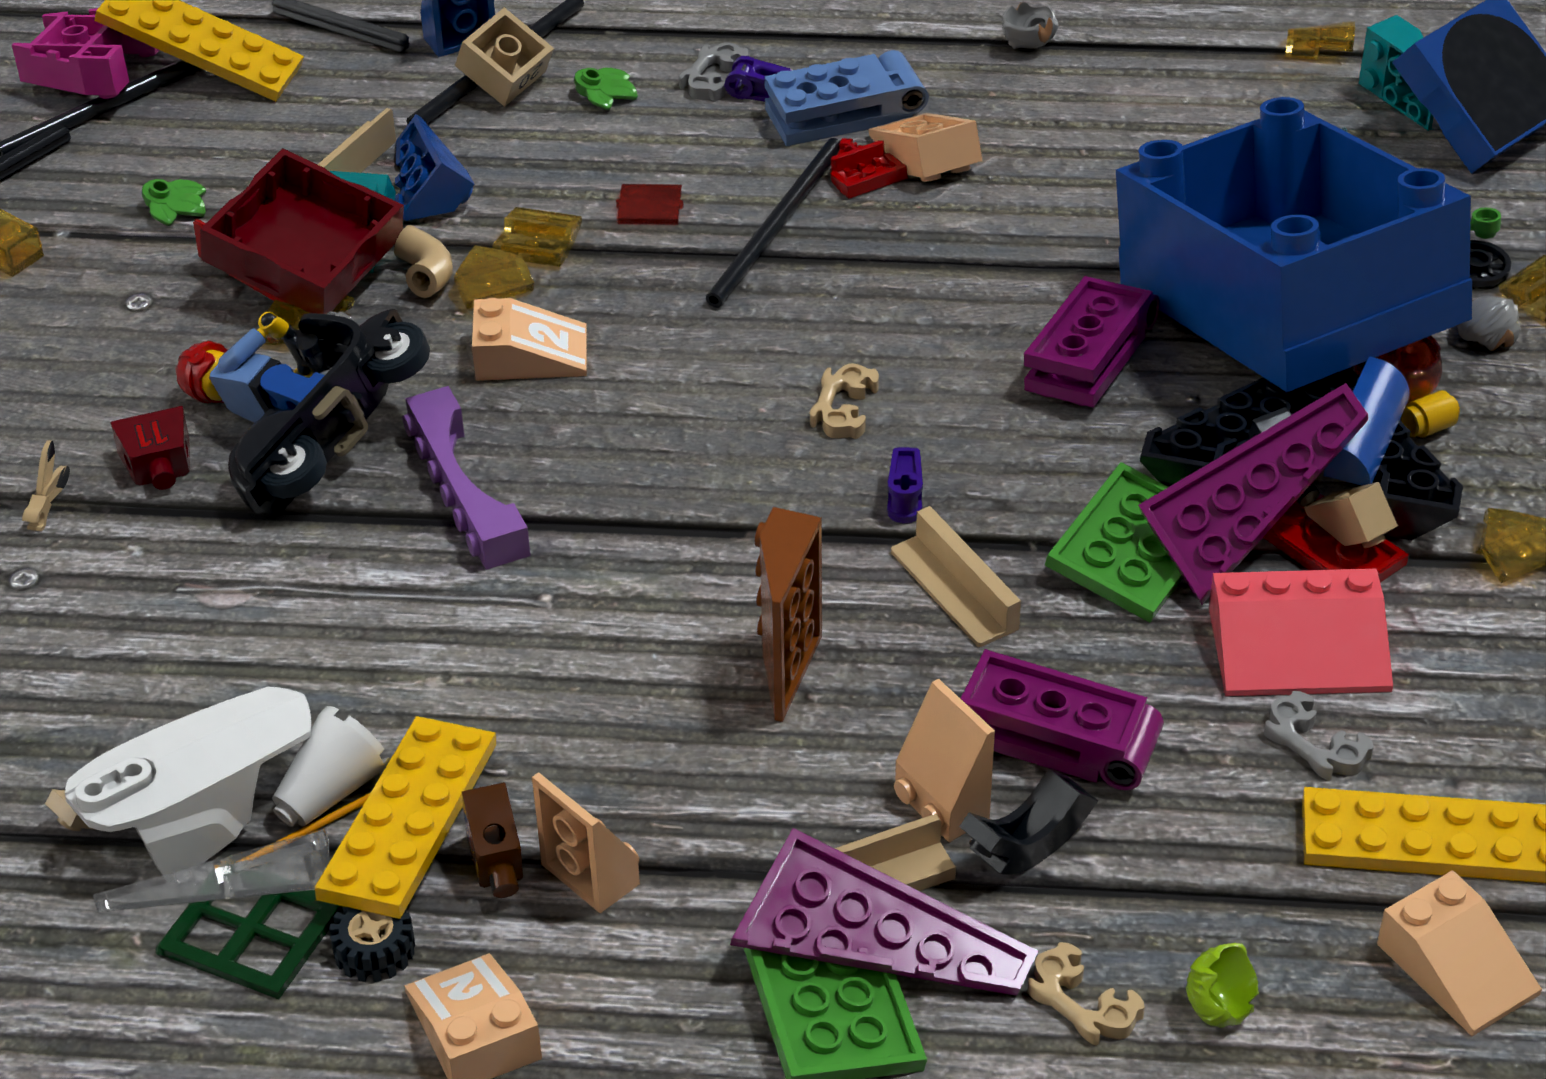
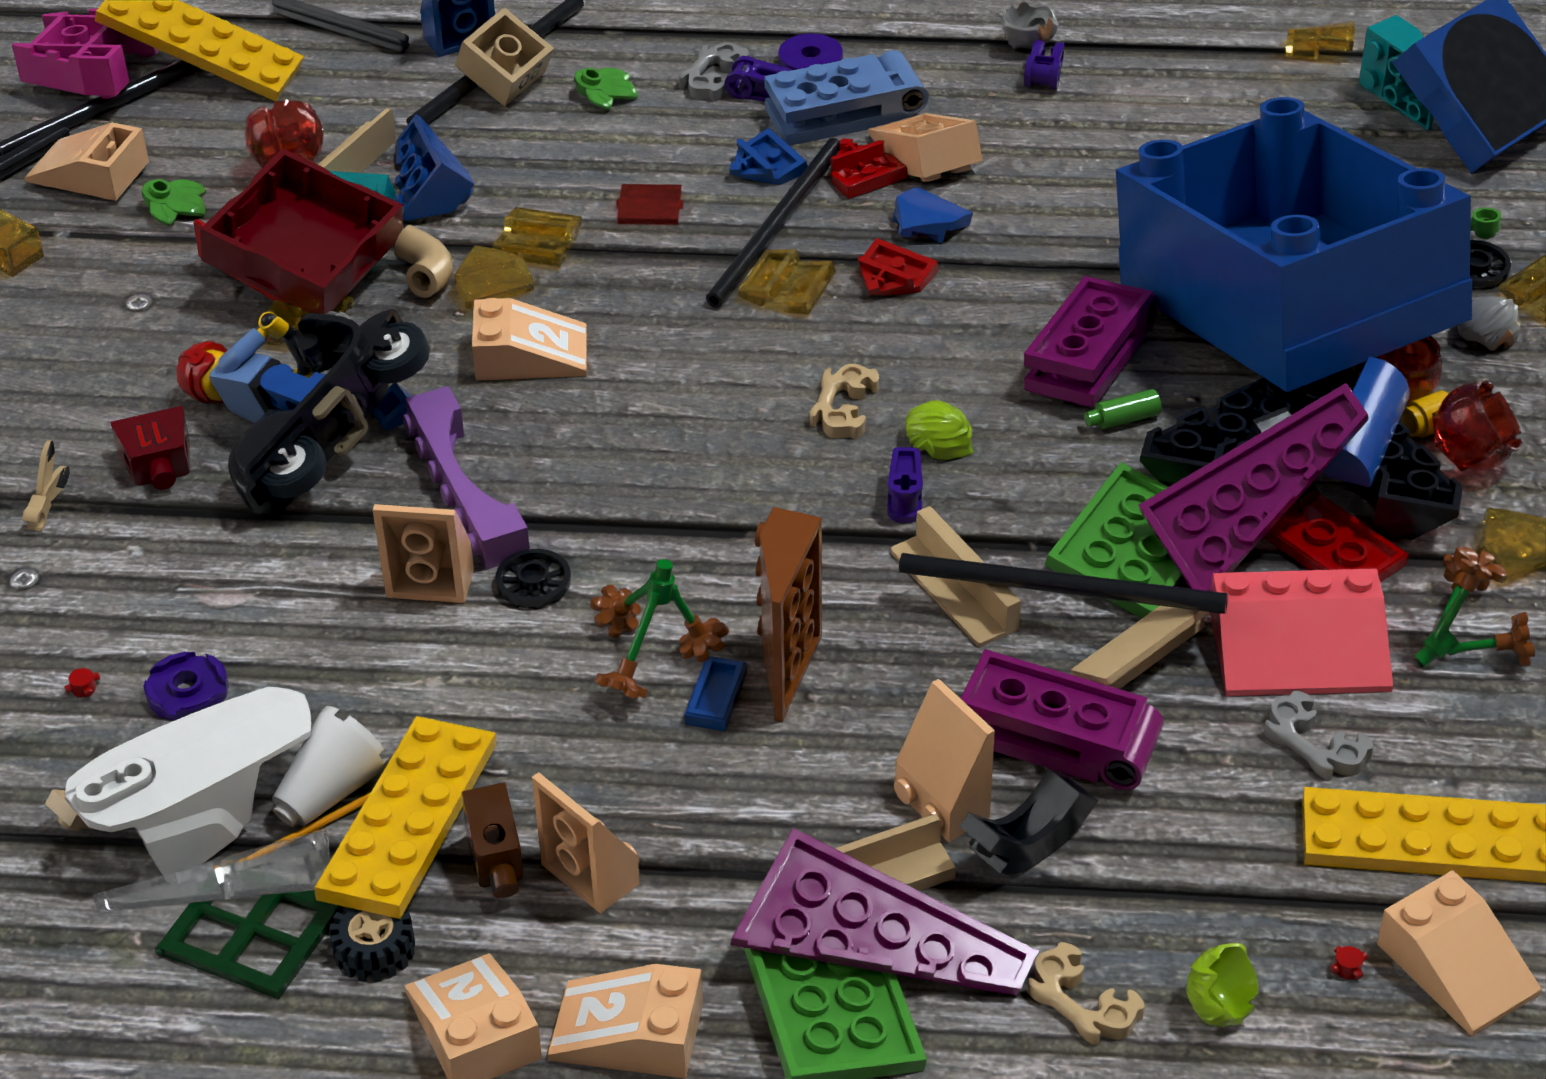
(82, 682): none -> red piece
(93, 161): none -> light nougat slope
(173, 702): none -> dark purple tile
(286, 126): none -> clear red piece
(392, 407): none -> blue slope
(423, 553): none -> light nougat slope
(533, 578): none -> black wheel
(620, 610): none -> dark orange plant
(631, 1020): none -> light nougat slope
(716, 693): none -> blue tile
(767, 159): none -> blue slope
(785, 282): none -> clear yellow slope
(808, 50): none -> dark purple tile
(895, 270): none -> red slope
(928, 215): none -> blue slope
(939, 430): none -> lime hair
(1042, 68): none -> dark purple piece
(1064, 583): none -> black piece
(1124, 409): none -> bright green cylinder
(1140, 646): none -> tan panel
(1348, 962): none -> red piece
(1354, 515): tan slope -> none
(1468, 573): none -> dark orange plant
(1476, 427): none -> clear red piece

